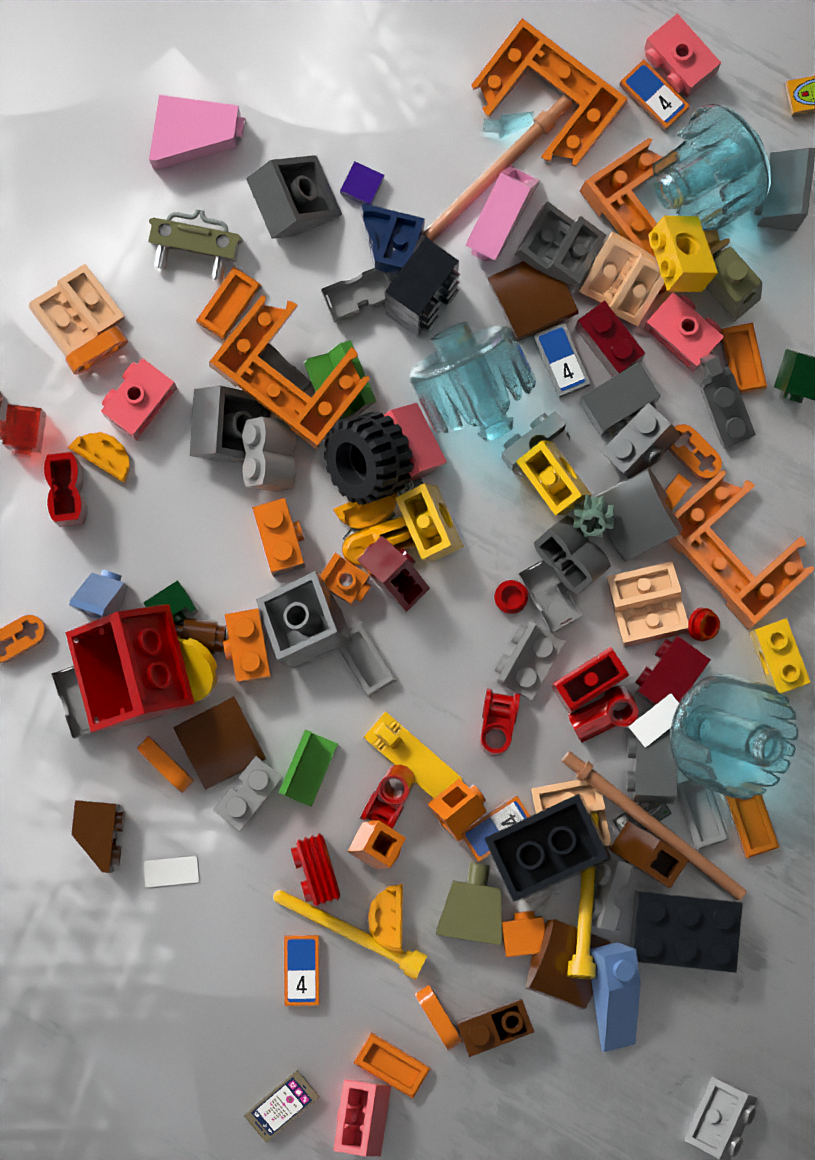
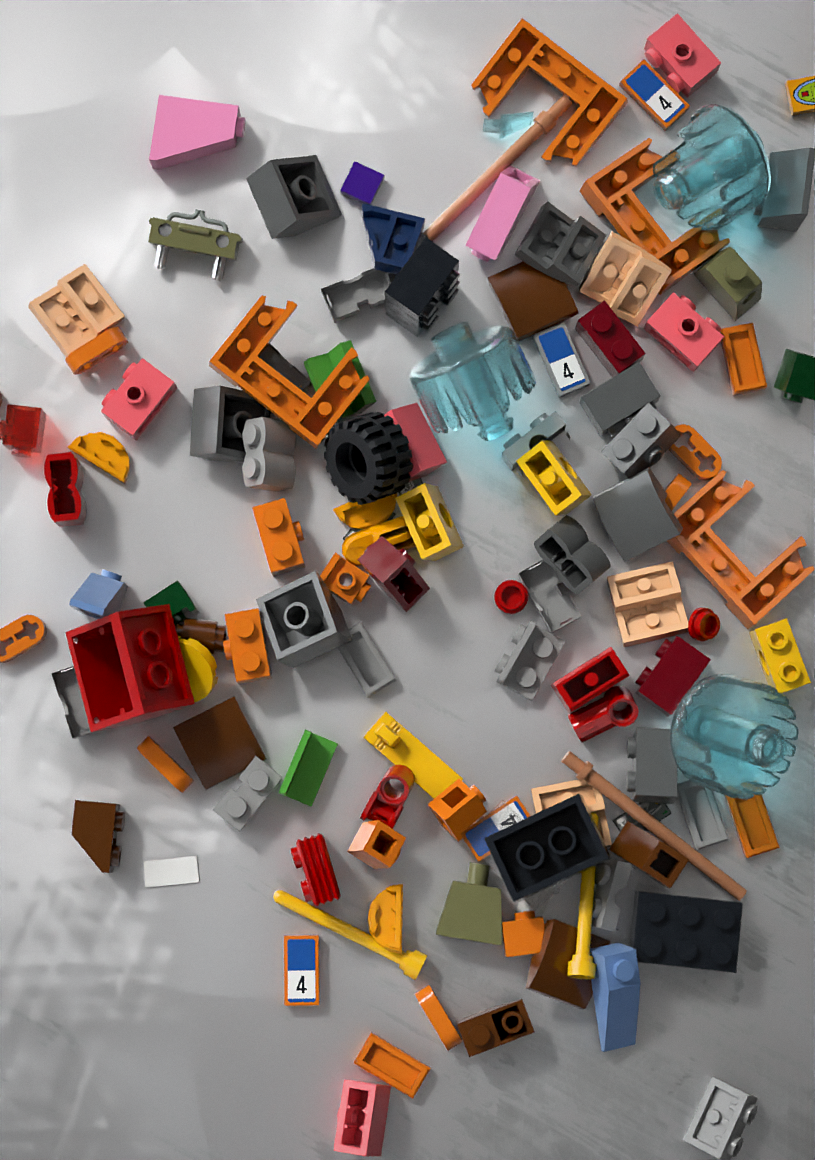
(228, 303): orange tile -> none
(281, 1106): tile -> none
(498, 719): red piece -> none
(593, 516): sand green gear -> none
(655, 721): white sticker -> none
(682, 253): yellow brick -> none
(724, 403): dark grey hinge -> none

